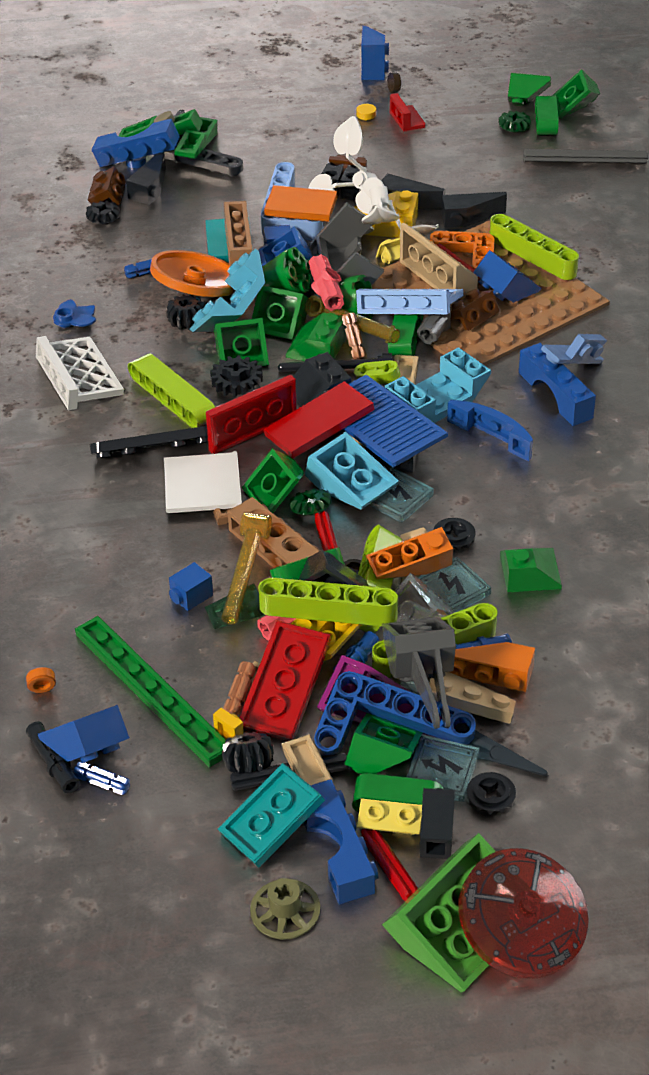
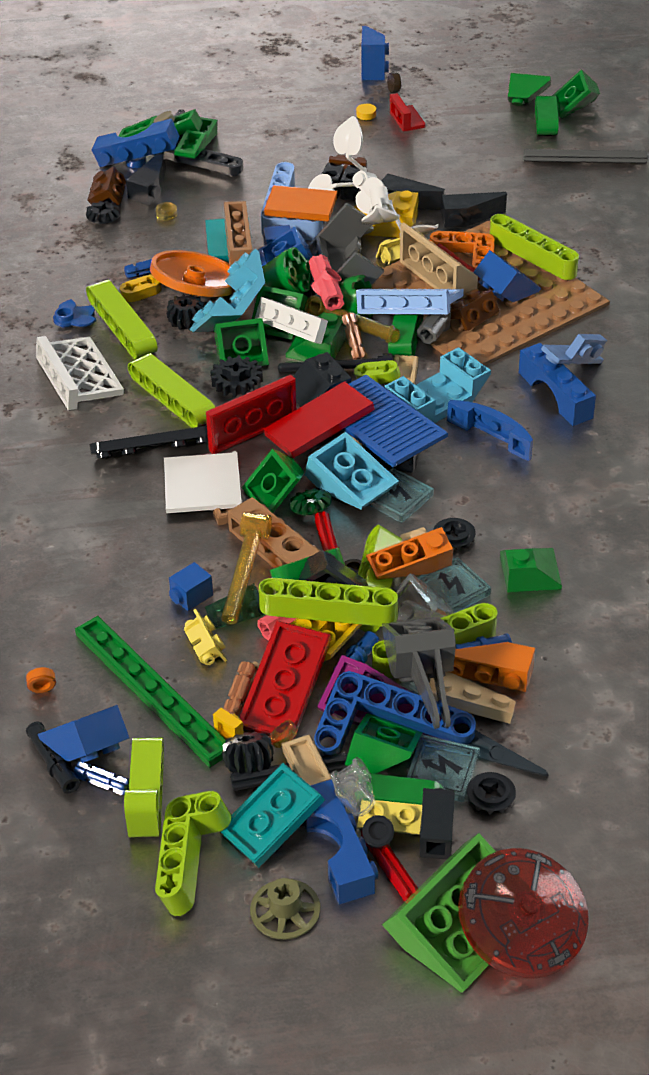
(121, 319): none -> lime beam
(140, 288): none -> yellow beam
(145, 790): none -> lime beam
(166, 211): none -> clear yellow tile
(183, 828): none -> lime beam
(211, 645): none -> light yellow hinge
(283, 733): none -> clear yellow tile
(291, 320): none -> white plate
(354, 787): none -> clear piece
(378, 832): none -> black tile
(521, 122): dark green gear -> none

